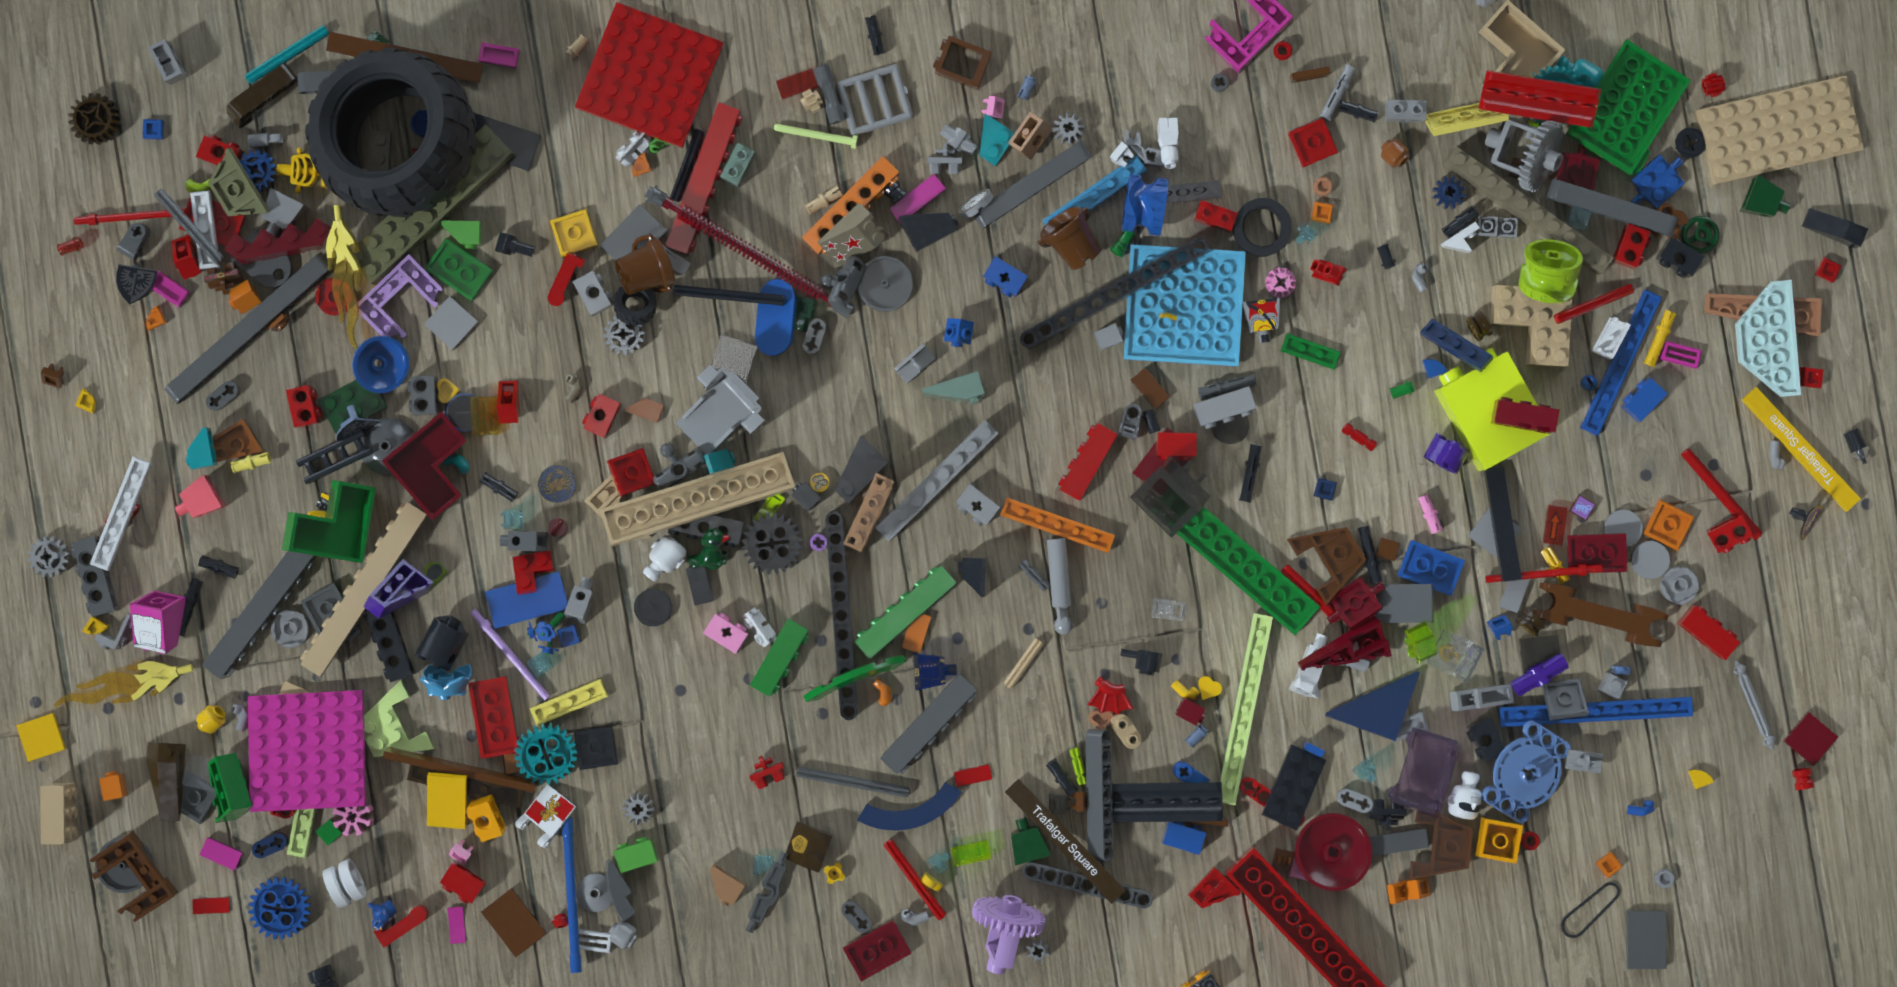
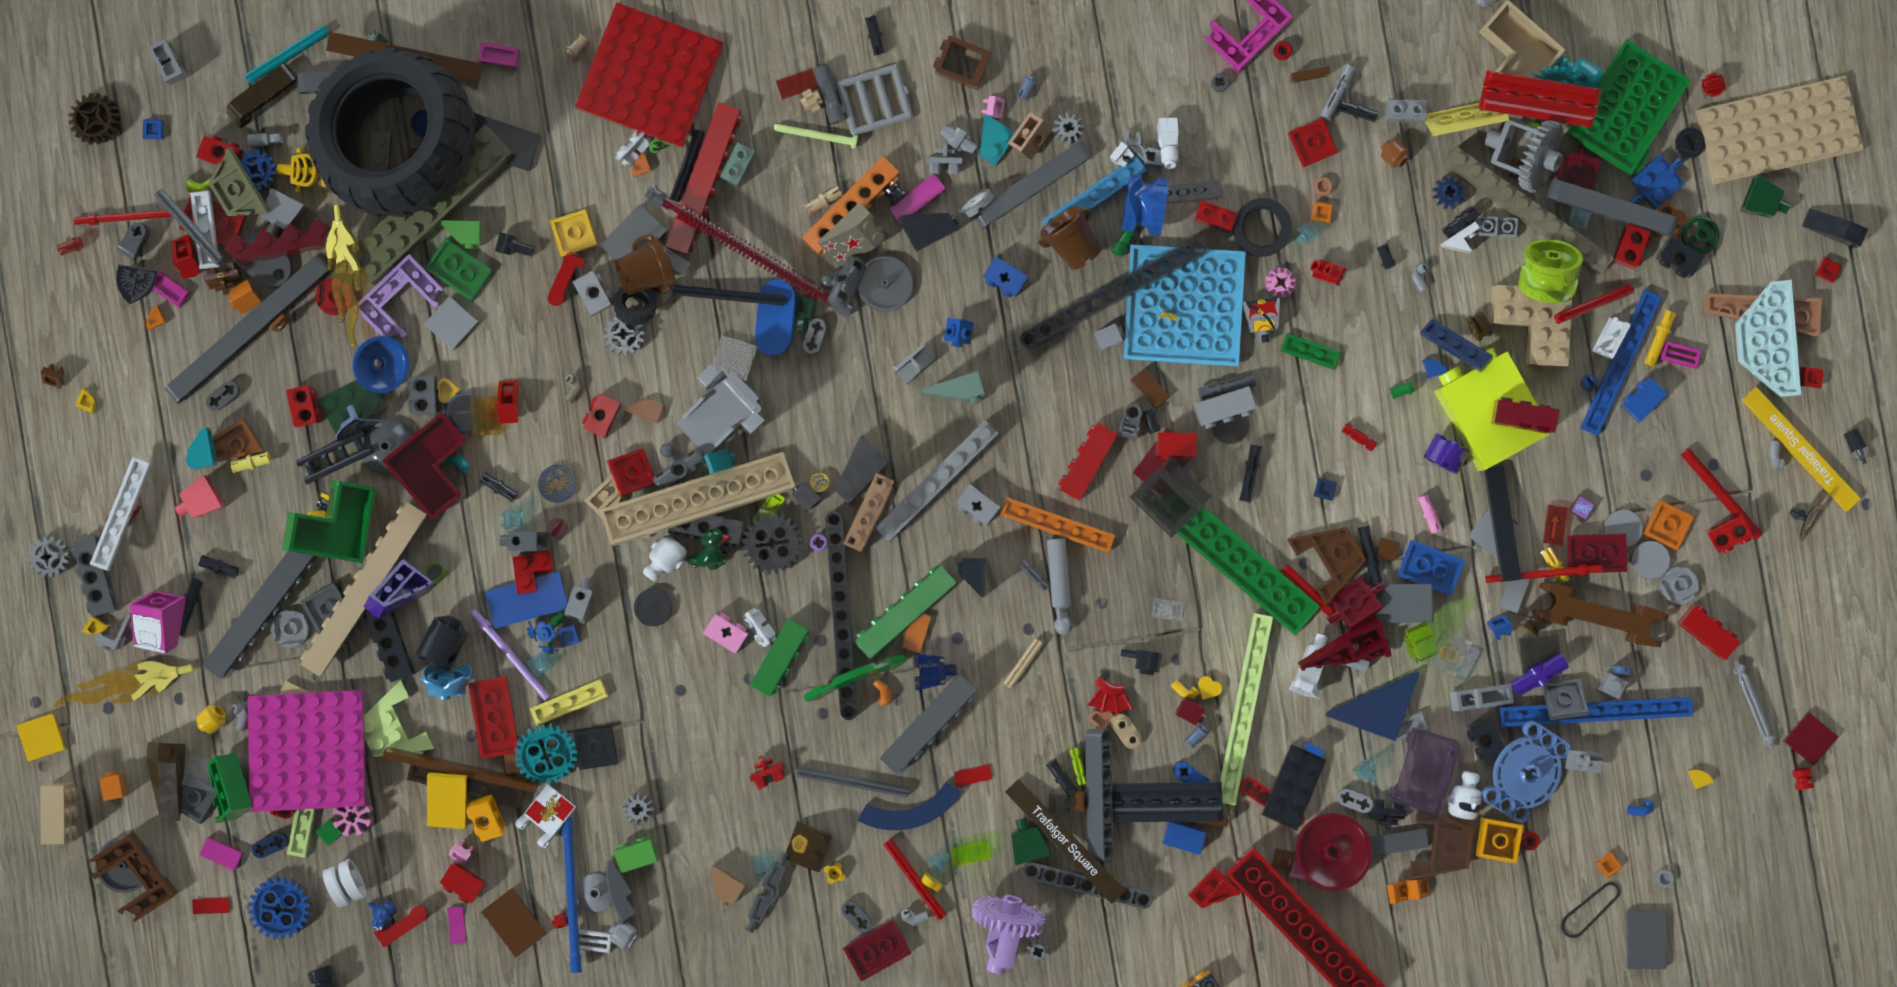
(699, 585): black tile -> none

